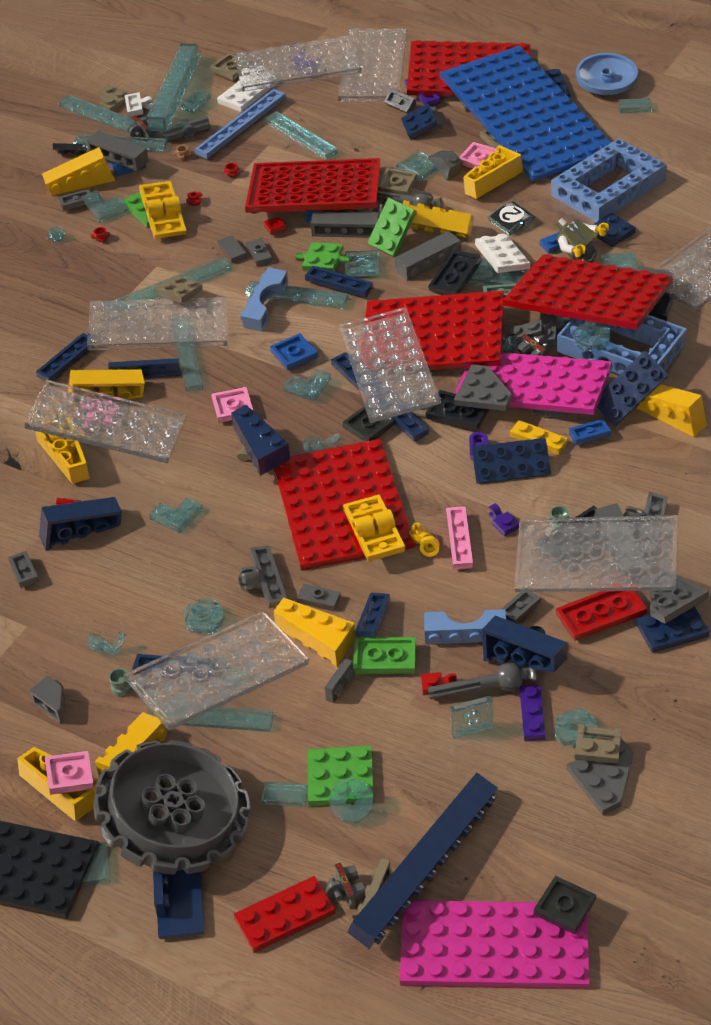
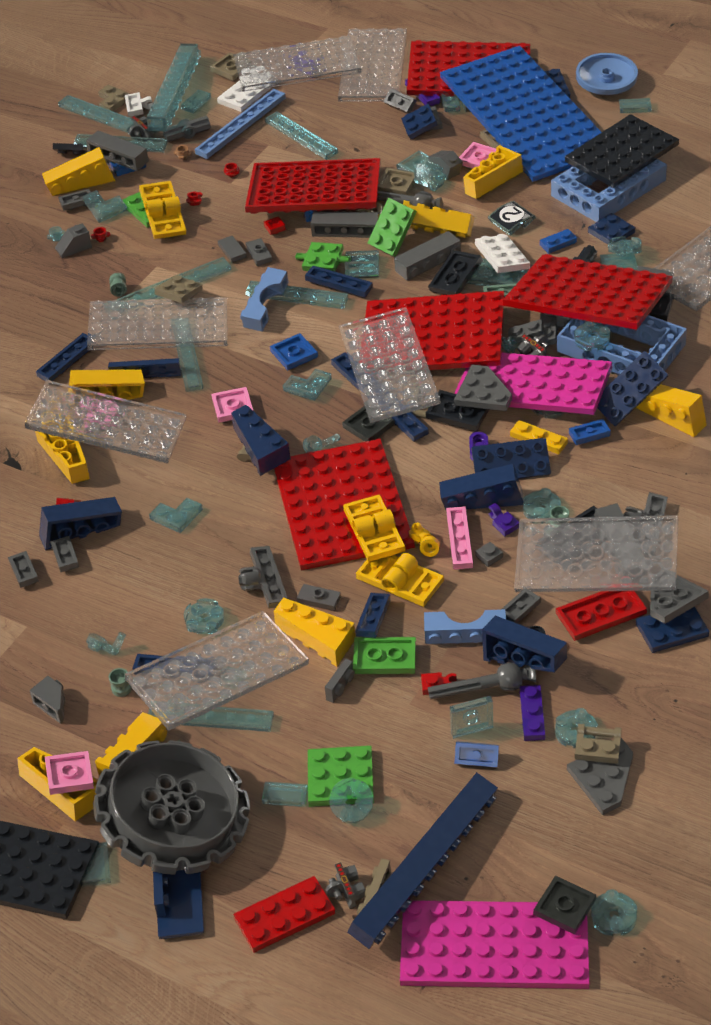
(64, 554): none -> dark grey plate
(74, 241): none -> dark grey slope
(118, 284): none -> sand green wheel
(401, 577): none -> yellow plate
(432, 182): none -> clear light blue plate
(450, 103): none -> clear light blue plate
(476, 754): none -> blue plate
(483, 489): none -> dark blue wedge
(489, 554): none -> dark grey plate
(537, 498): none -> clear light blue plate
(578, 236): torso -> none
(614, 902): none -> clear light blue plate
(621, 150): none -> black plate
(623, 247): none -> clear light blue plate

